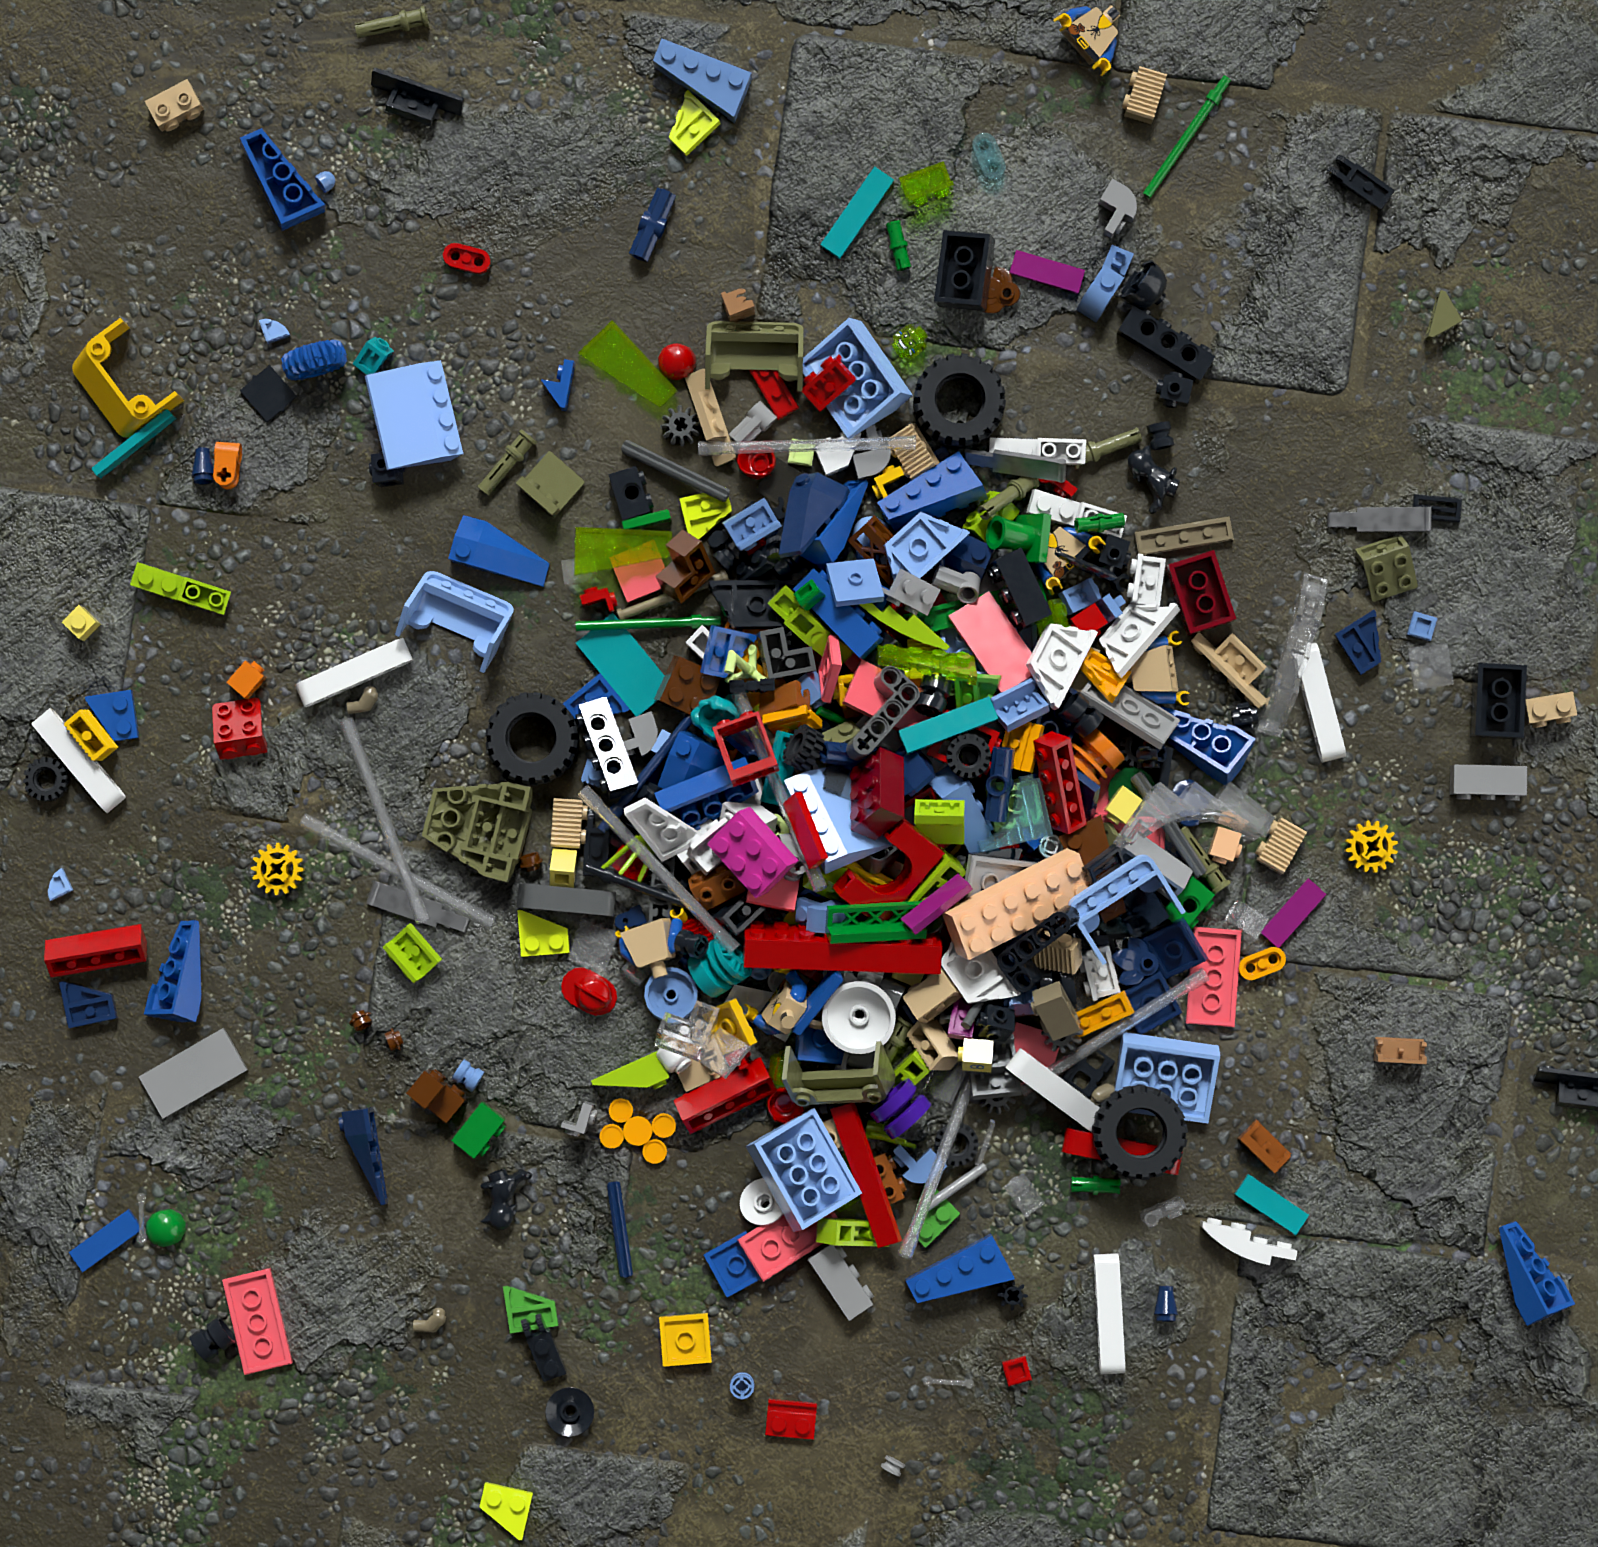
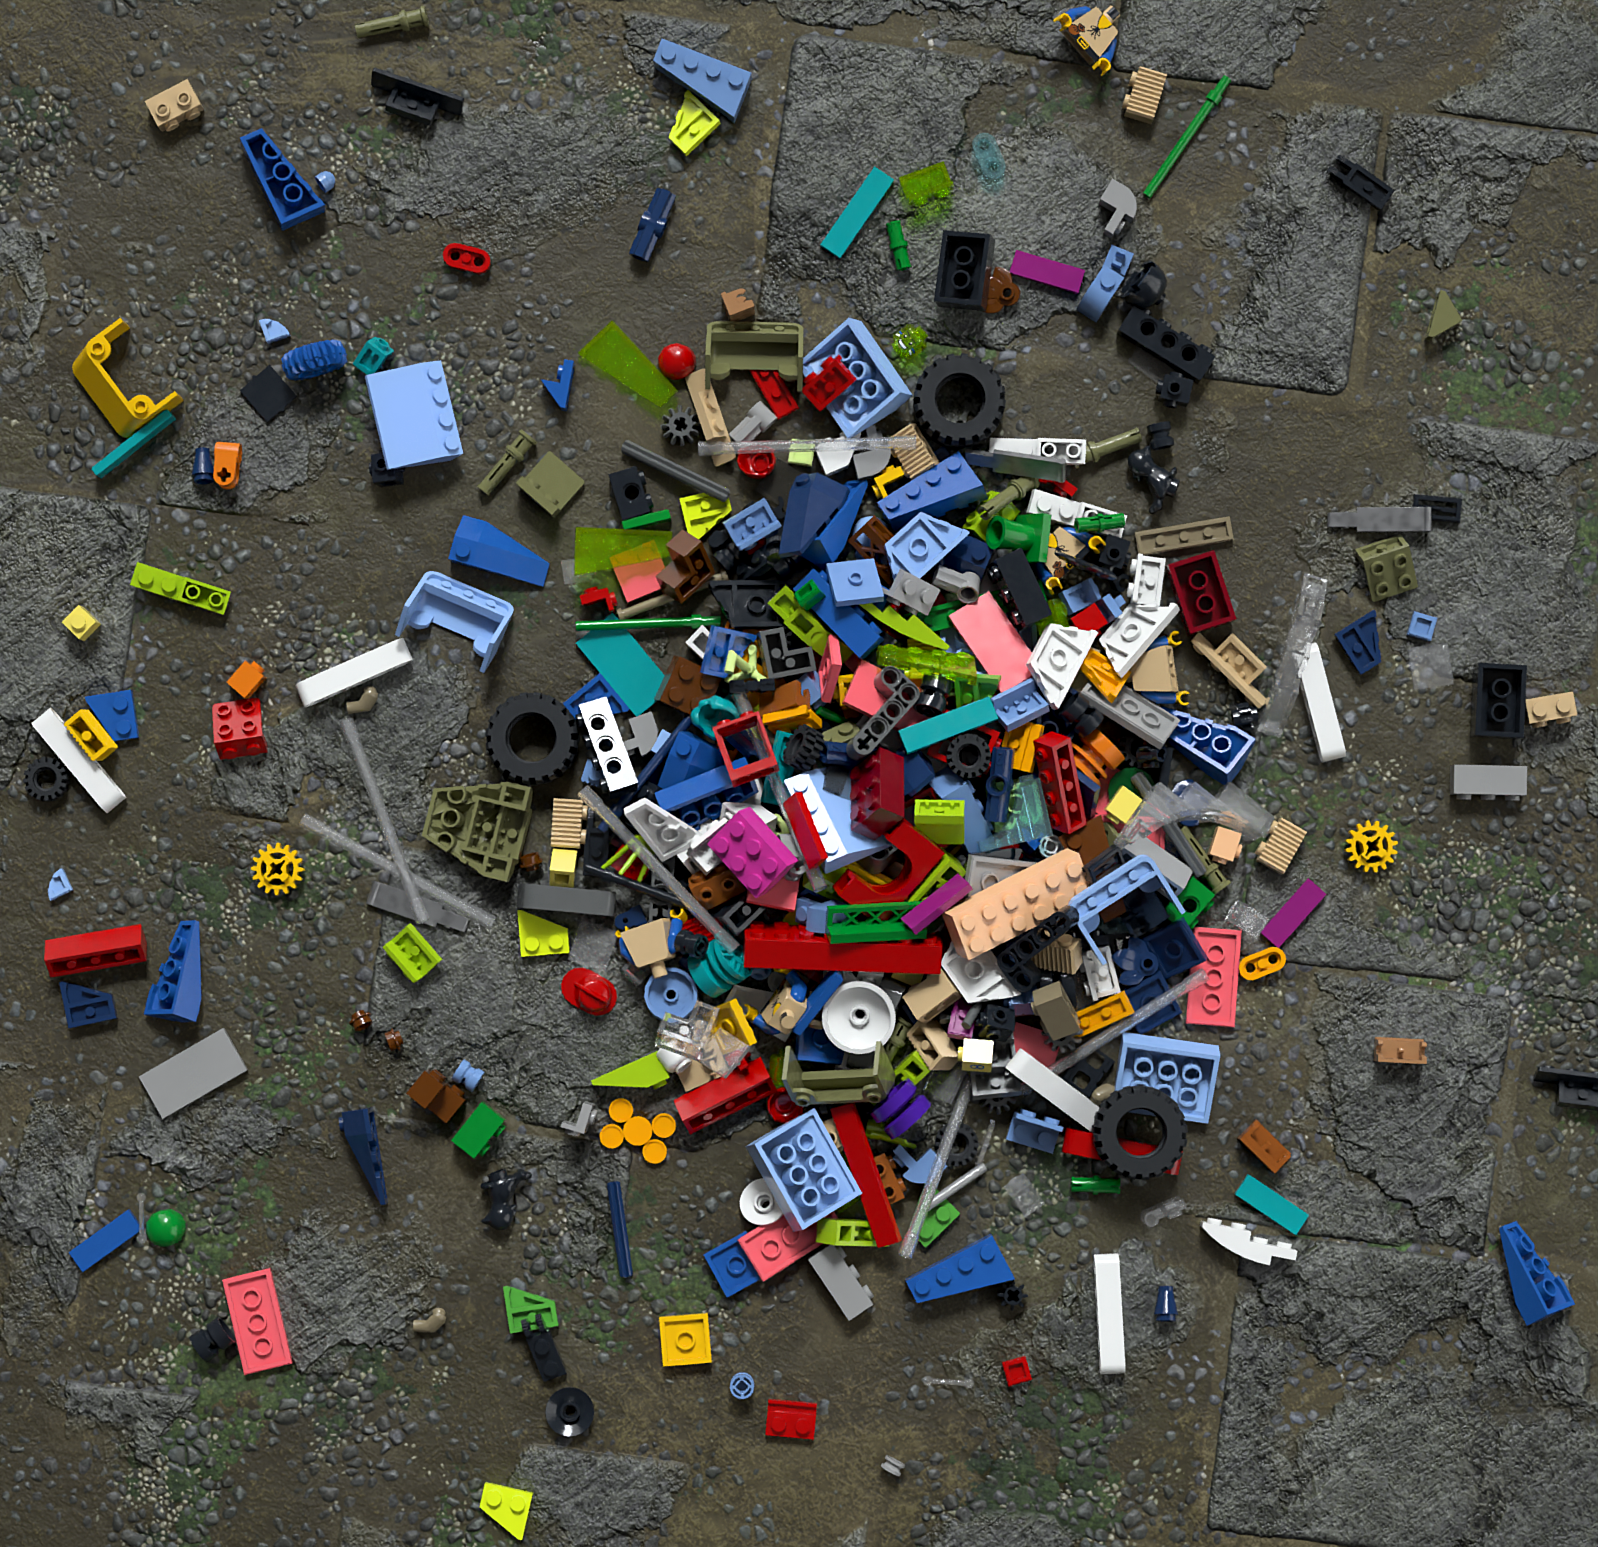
(1033, 1131): none -> medium blue bracket

